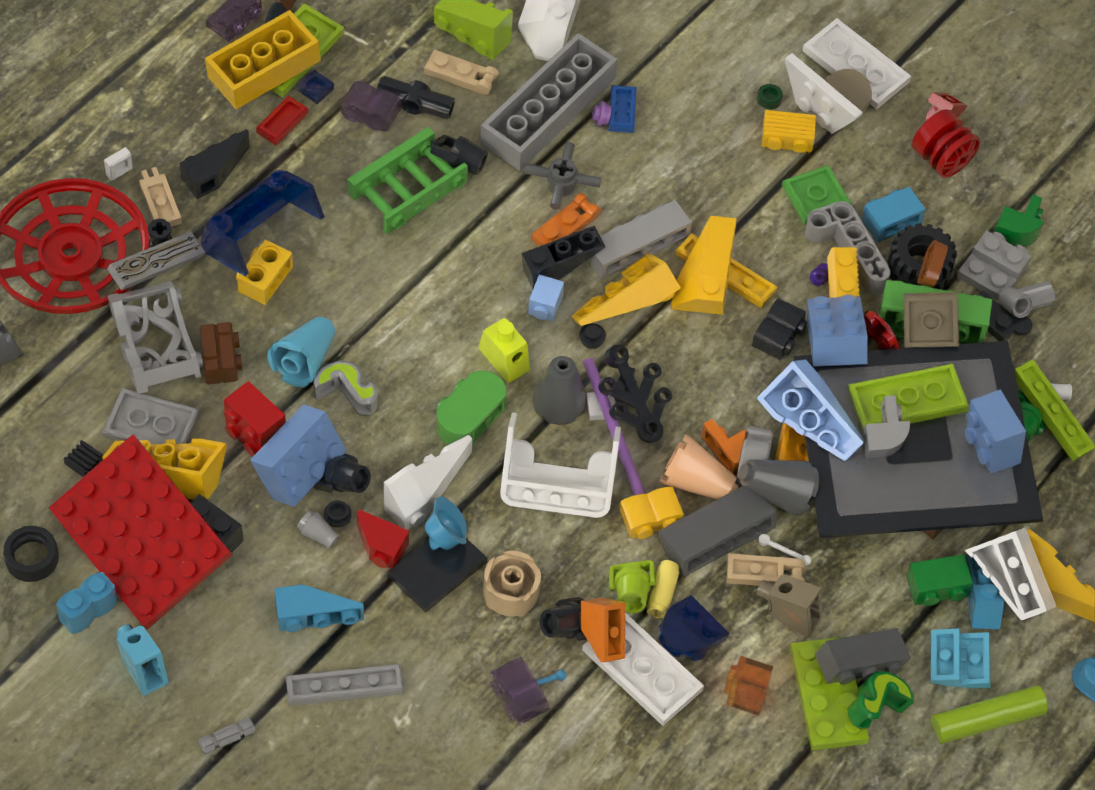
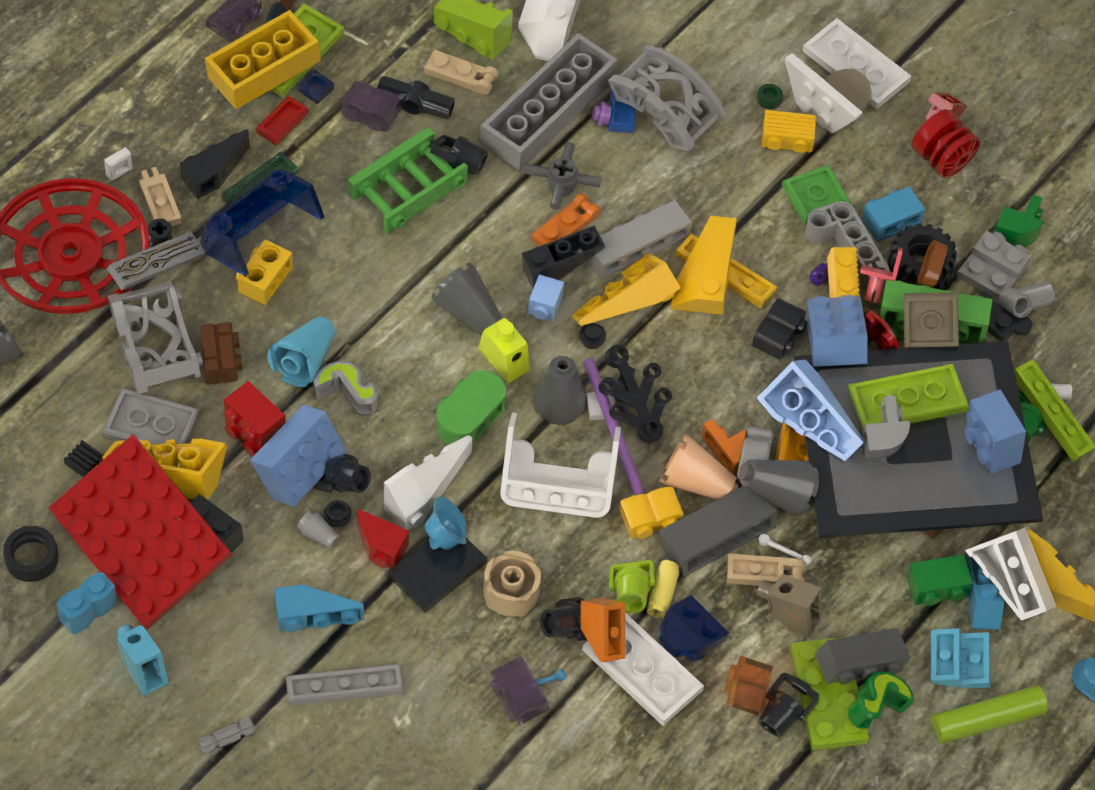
(278, 162): none -> clear green tile
(468, 299): none -> dark grey cone
(695, 90): none -> light grey fence
(782, 709): none -> black piece
(878, 278): none -> coral bracket

